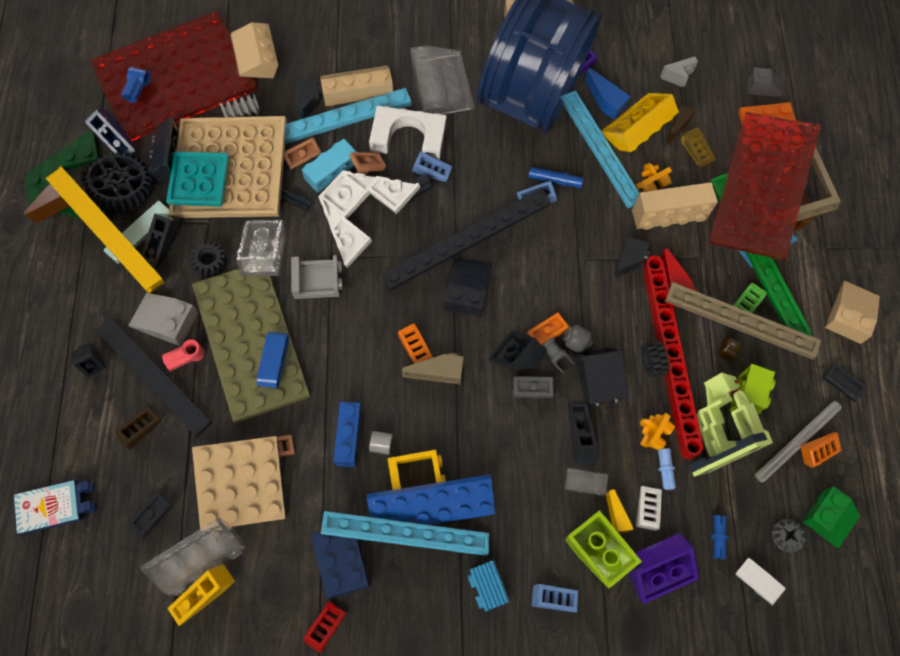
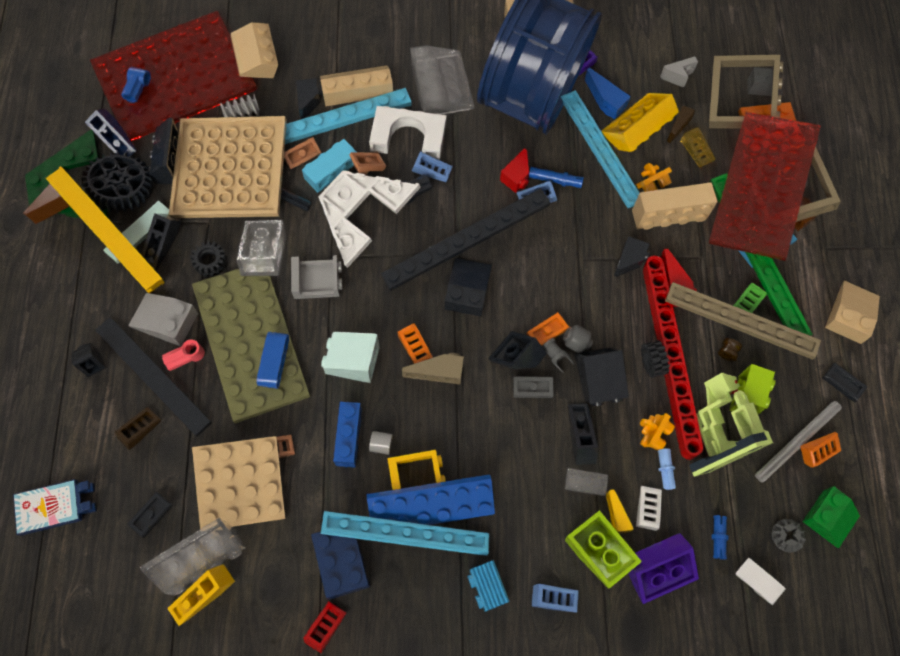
(198, 179): teal plate -> none
(351, 355): none -> light aqua slope
(516, 172): none -> red slope
(743, 61): none -> dark tan window

